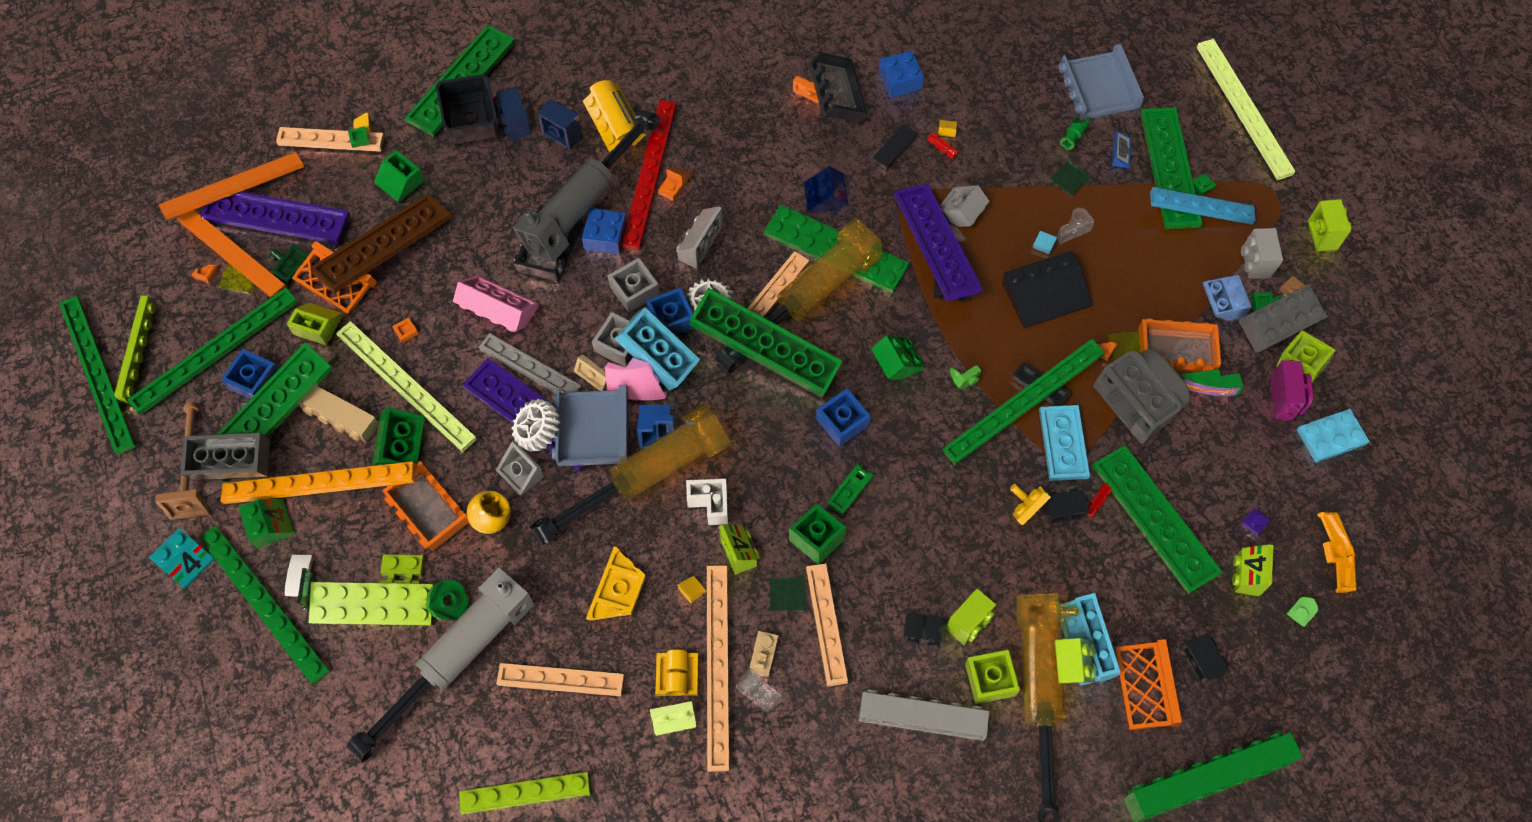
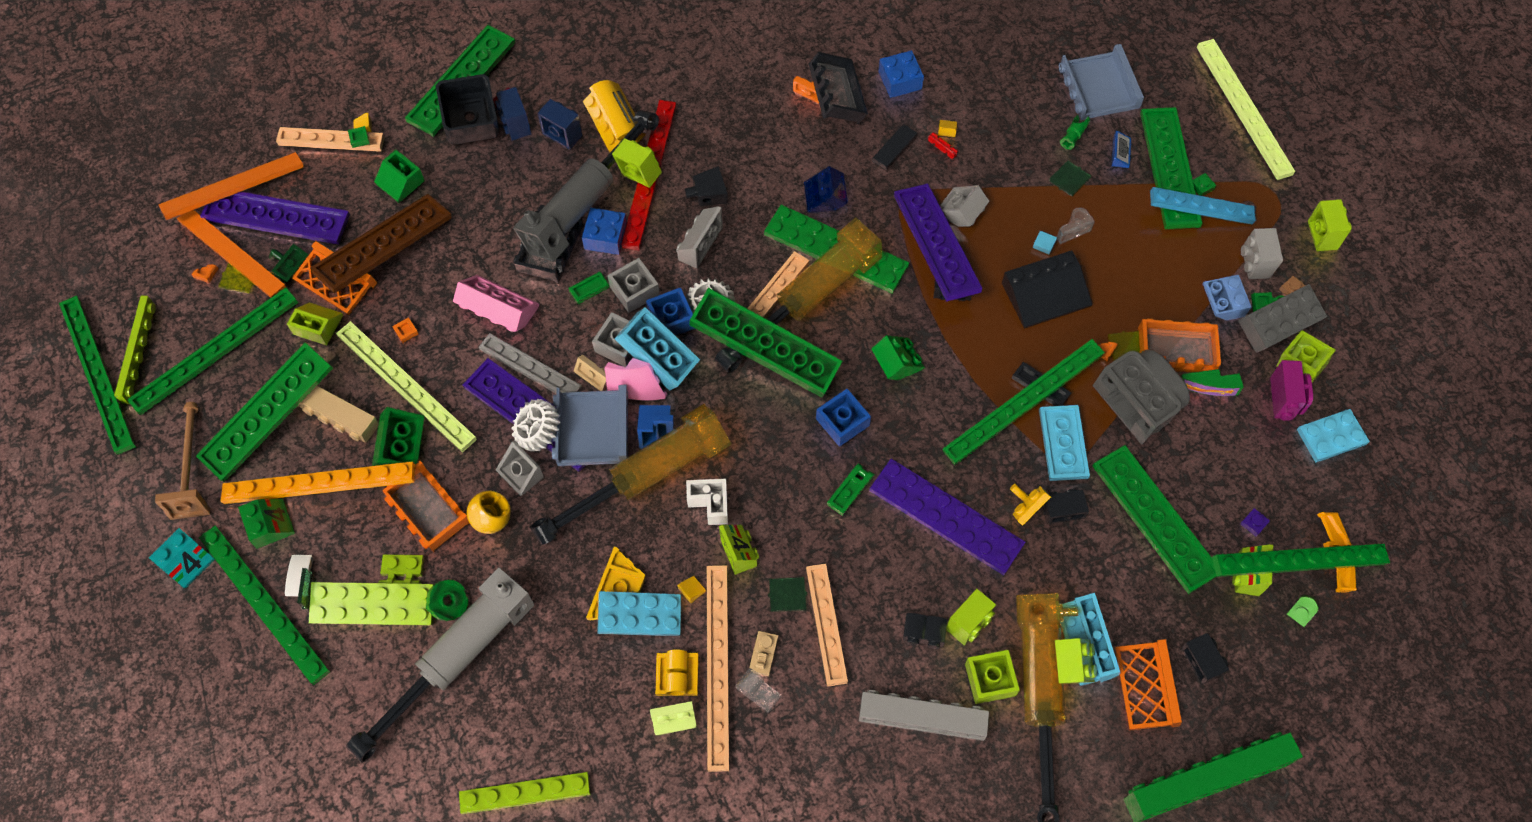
(225, 456): dark grey brick -> none
(248, 374): blue brick -> none
(560, 679): light nougat plate -> none
(589, 287): none -> green tile
(637, 162): none -> lime brick
(639, 613): none -> medium azure plate
(674, 182): orange slope -> none
(708, 188): none -> black torso
(817, 533): green brick -> none
(947, 516): none -> dark purple plate
(968, 378): bright green plate -> none
(1098, 499): red axle -> none
(1300, 560): none -> green plate

